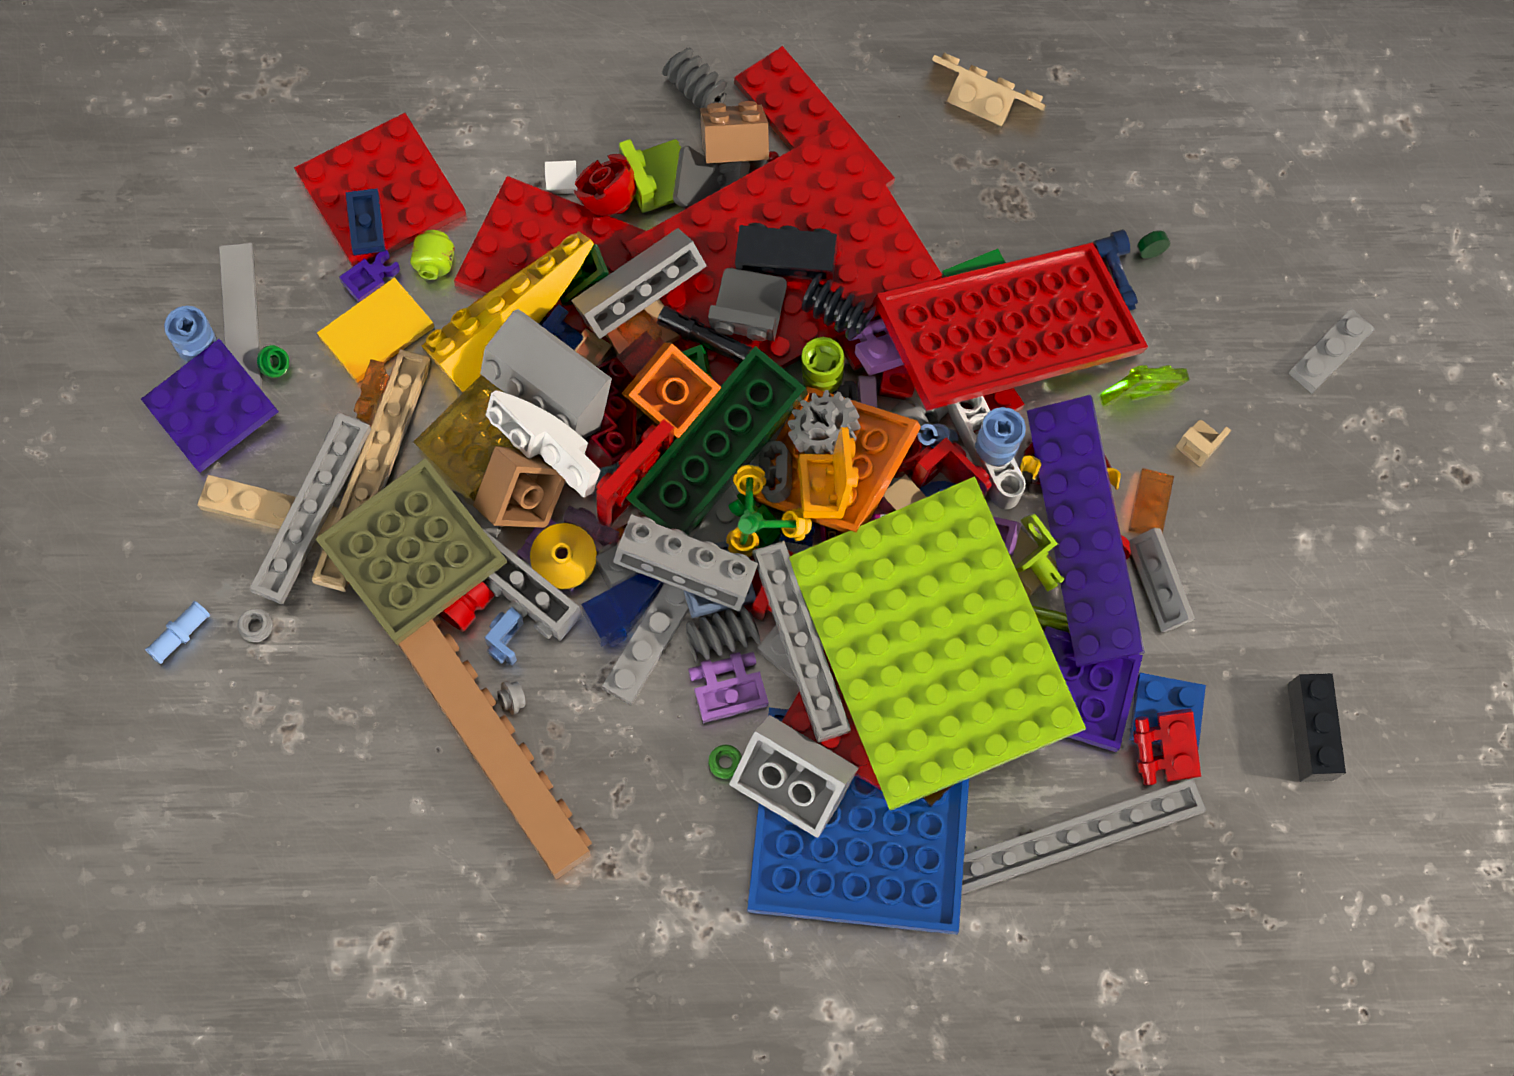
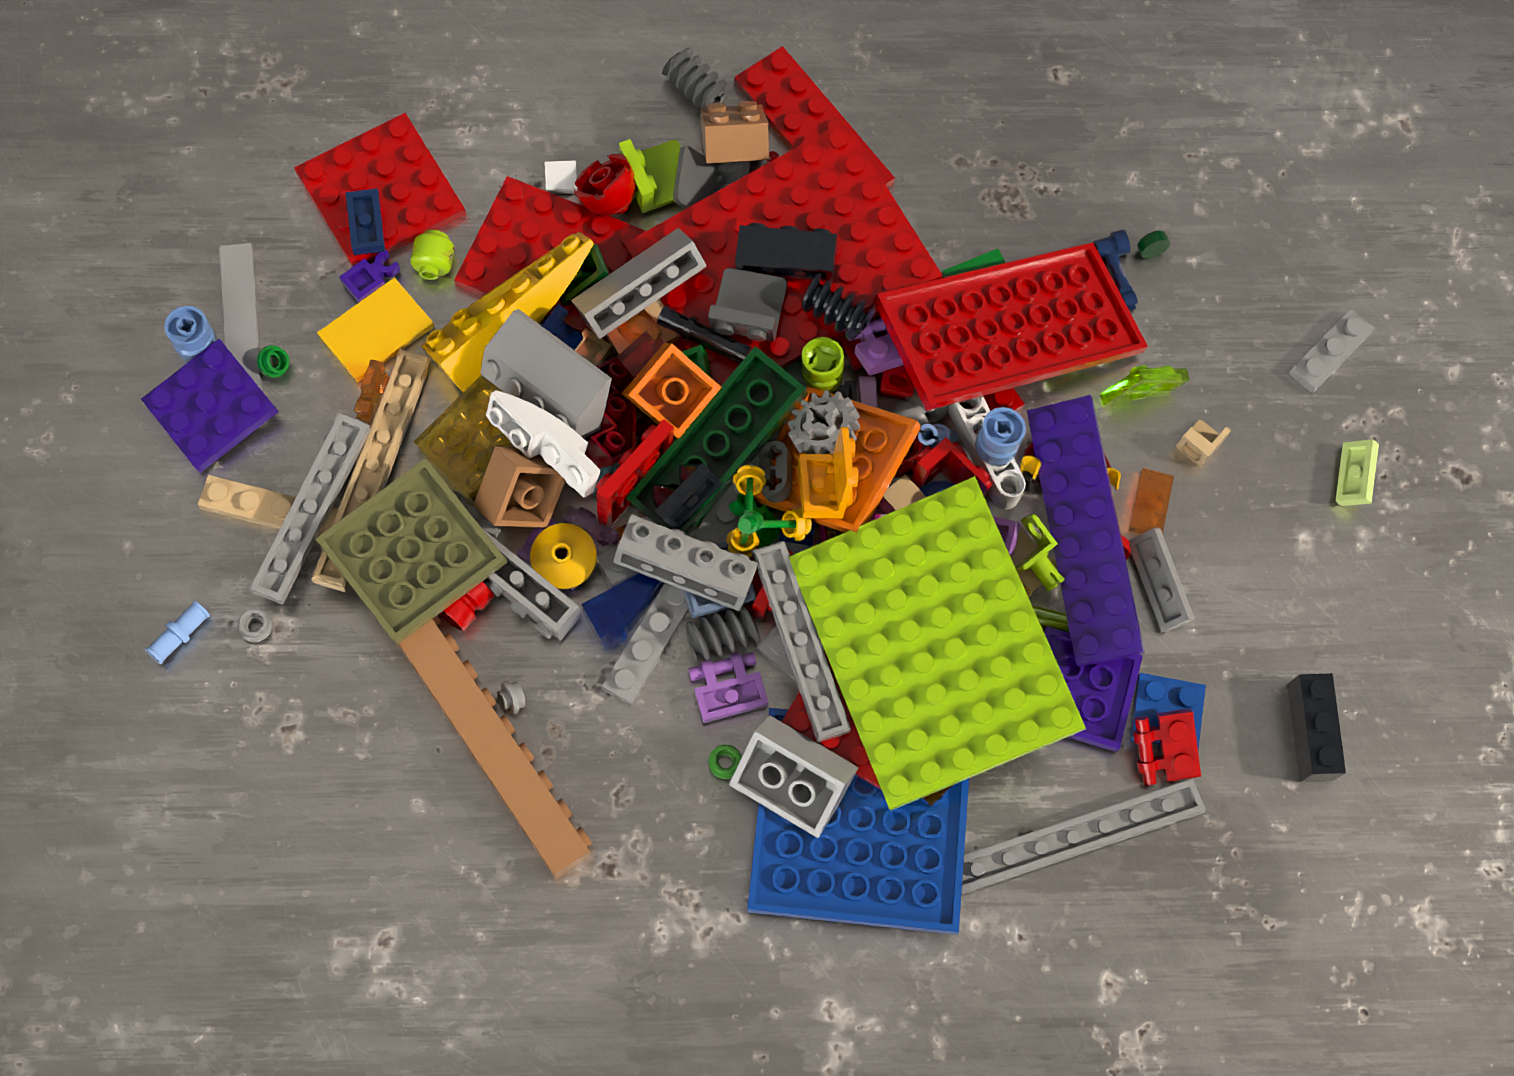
(502, 630): medium blue bracket -> none
(679, 504): none -> black tile
(983, 96): tan bracket -> none
(1357, 472): none -> yellowish green plate

